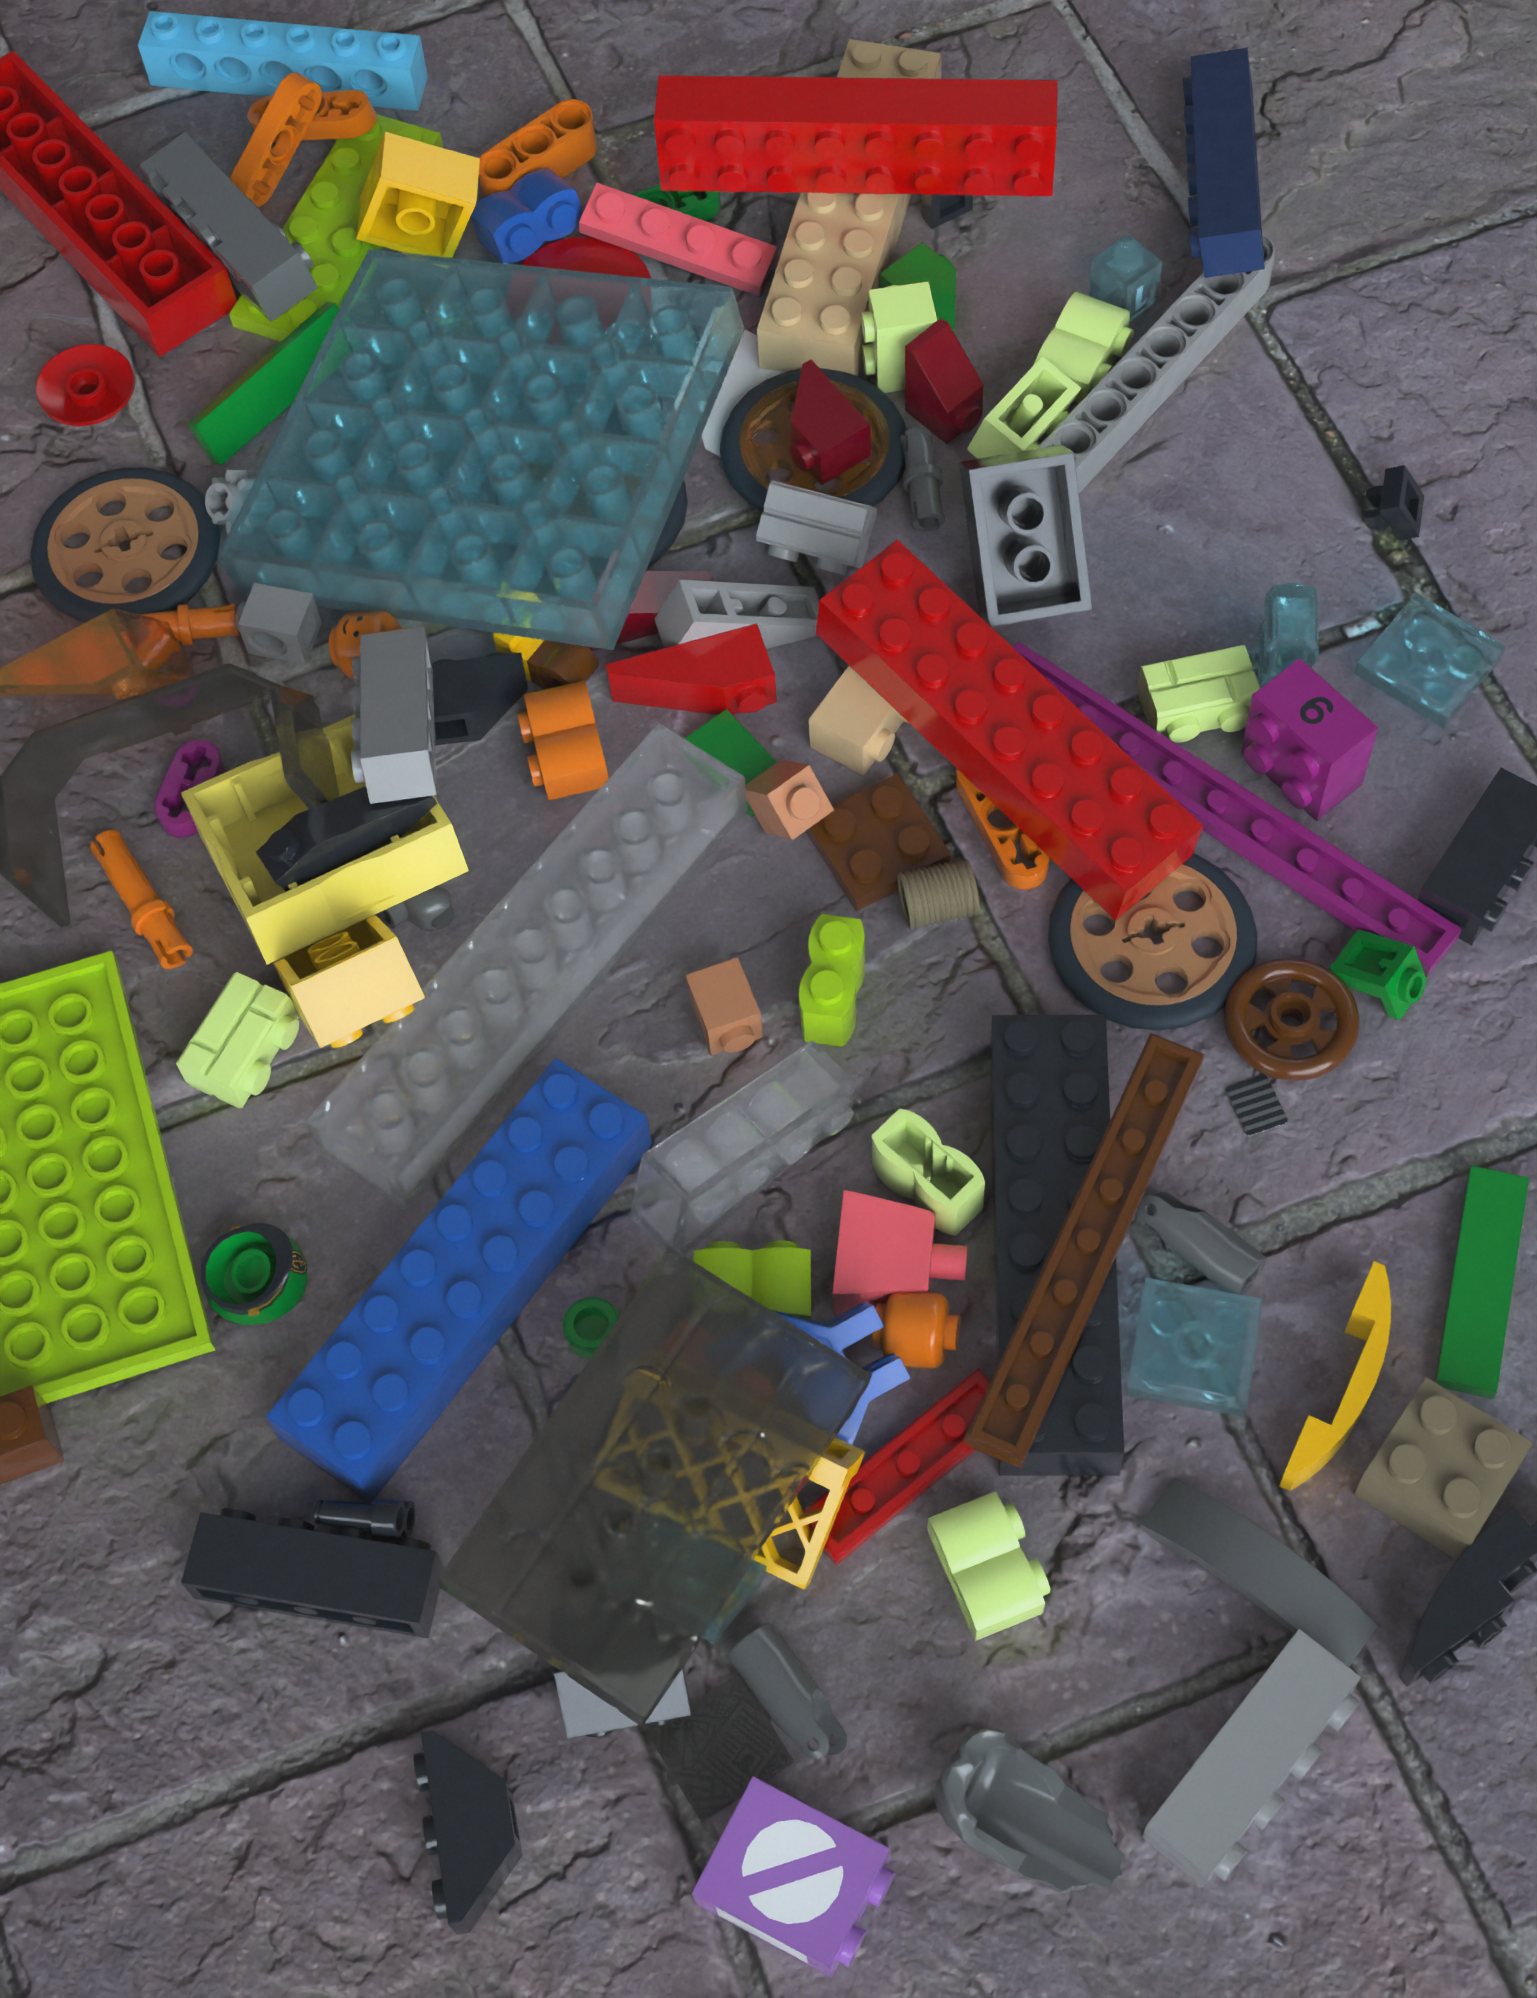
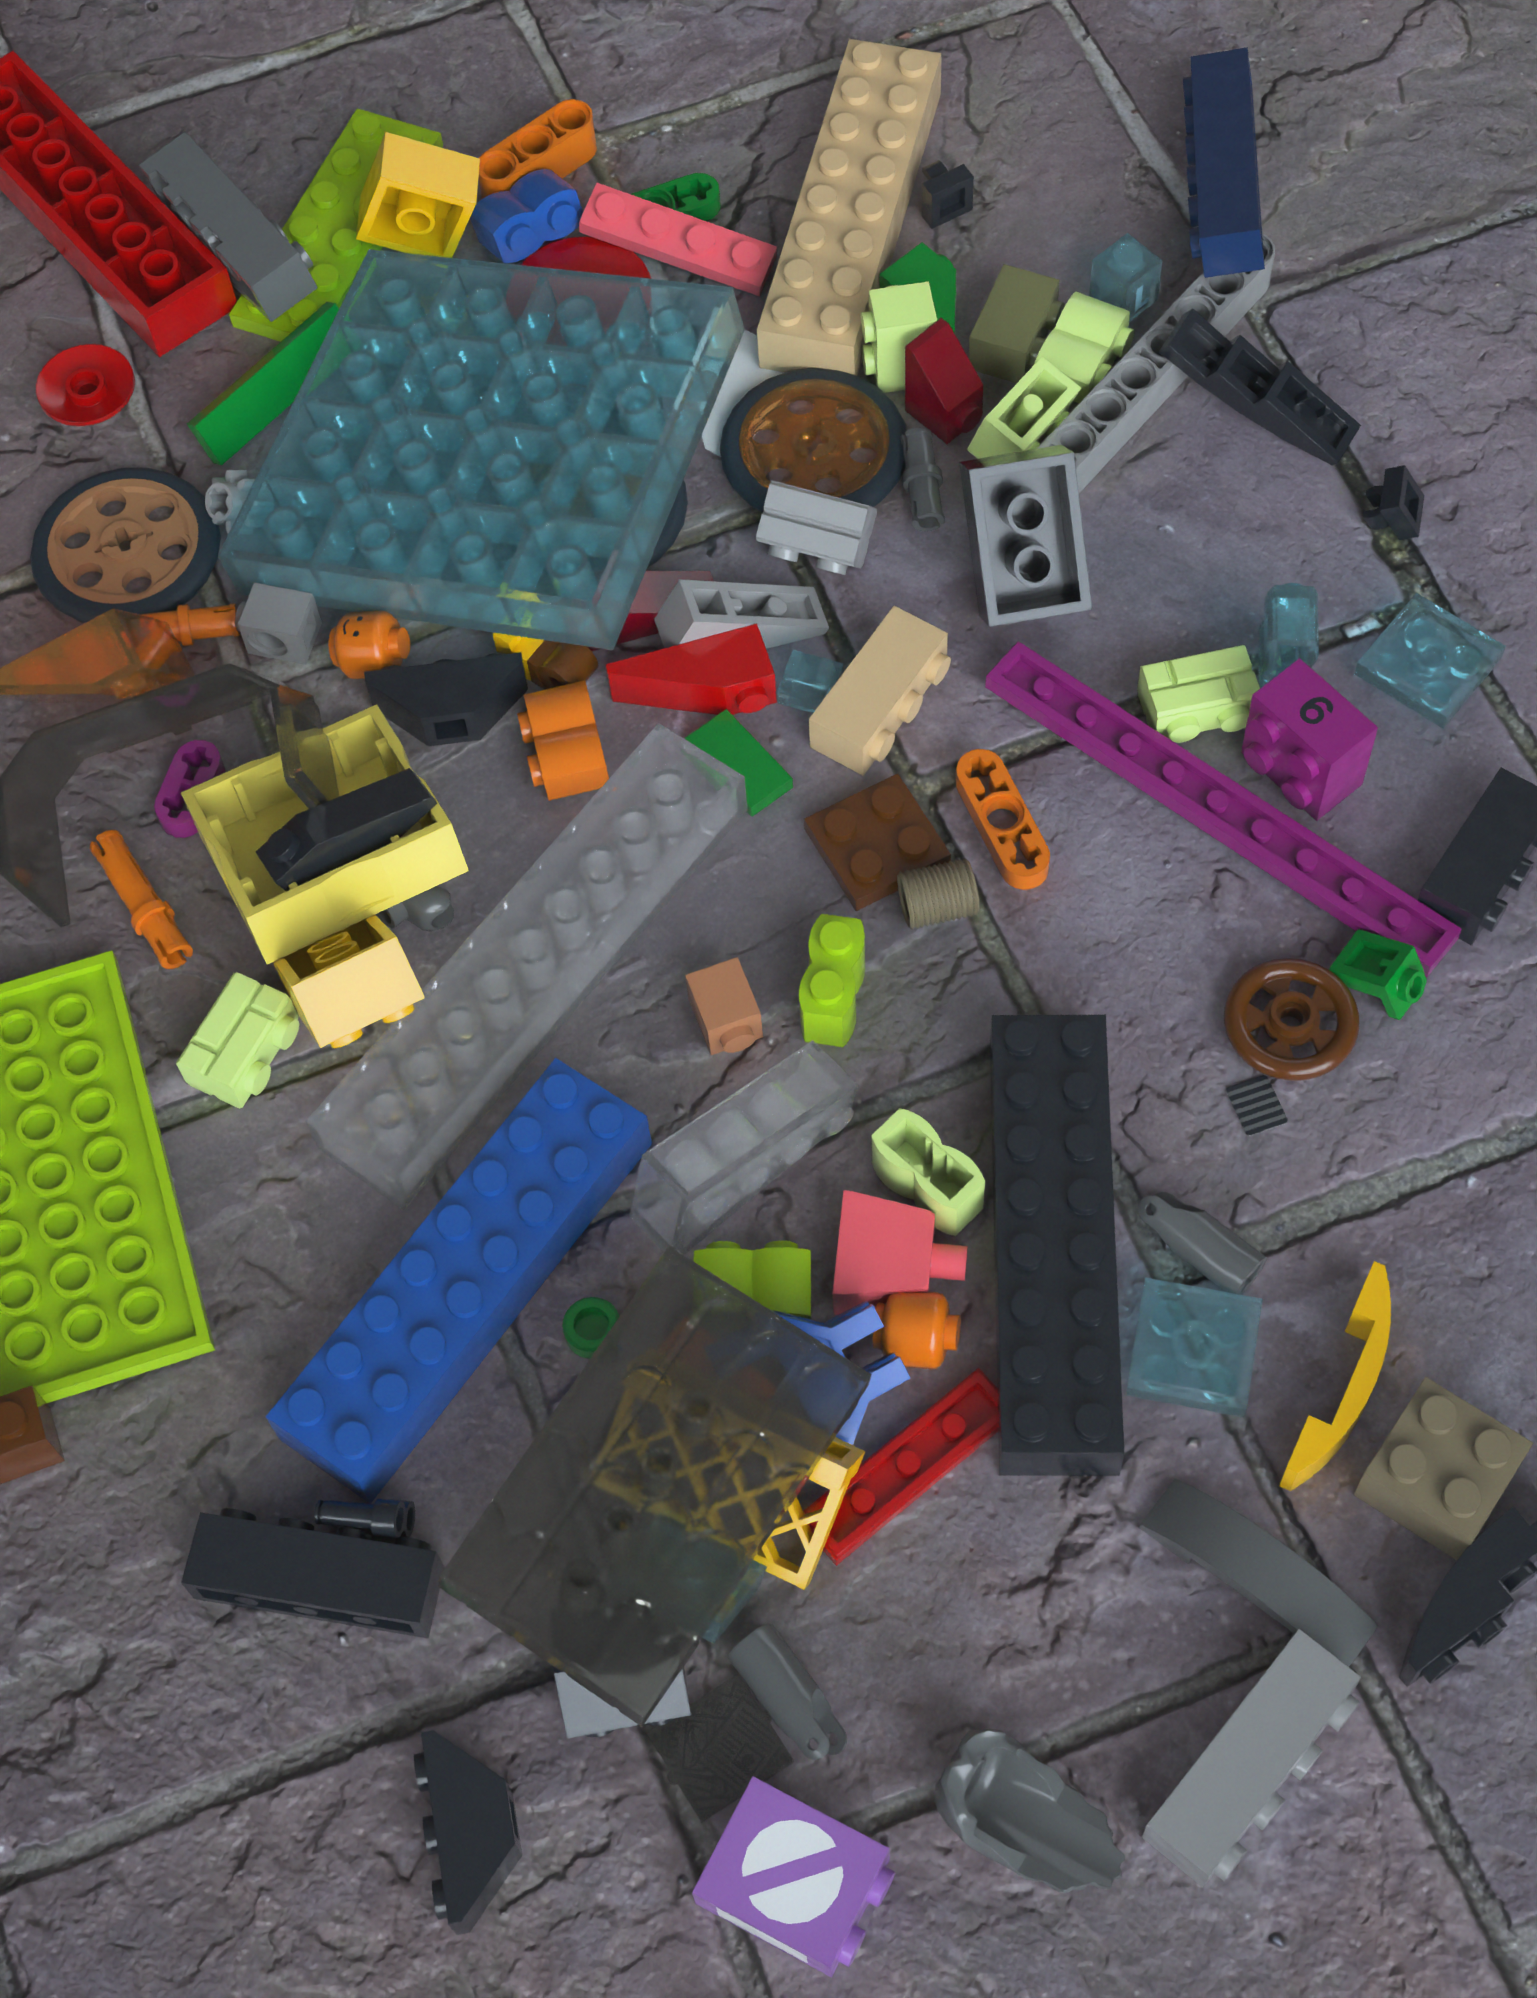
(254, 1274): green piece -> none
(258, 55): medium azure brick -> none
(288, 114): orange beam -> none
(338, 117): orange beam -> none
(394, 716): light grey brick -> none
(787, 799): nougat brick -> none
(807, 680): none -> clear light blue tile
(826, 428): dark red slope -> none
(856, 135): red brick -> none
(987, 1565): yellowish green brick -> none
(1007, 729): red brick -> none
(1014, 323): none -> olive brick
(1084, 1252): reddish brown tile -> none
(1138, 1000): wedge -> none
(1251, 384): none -> black slope
(1481, 1282): green tile -> none

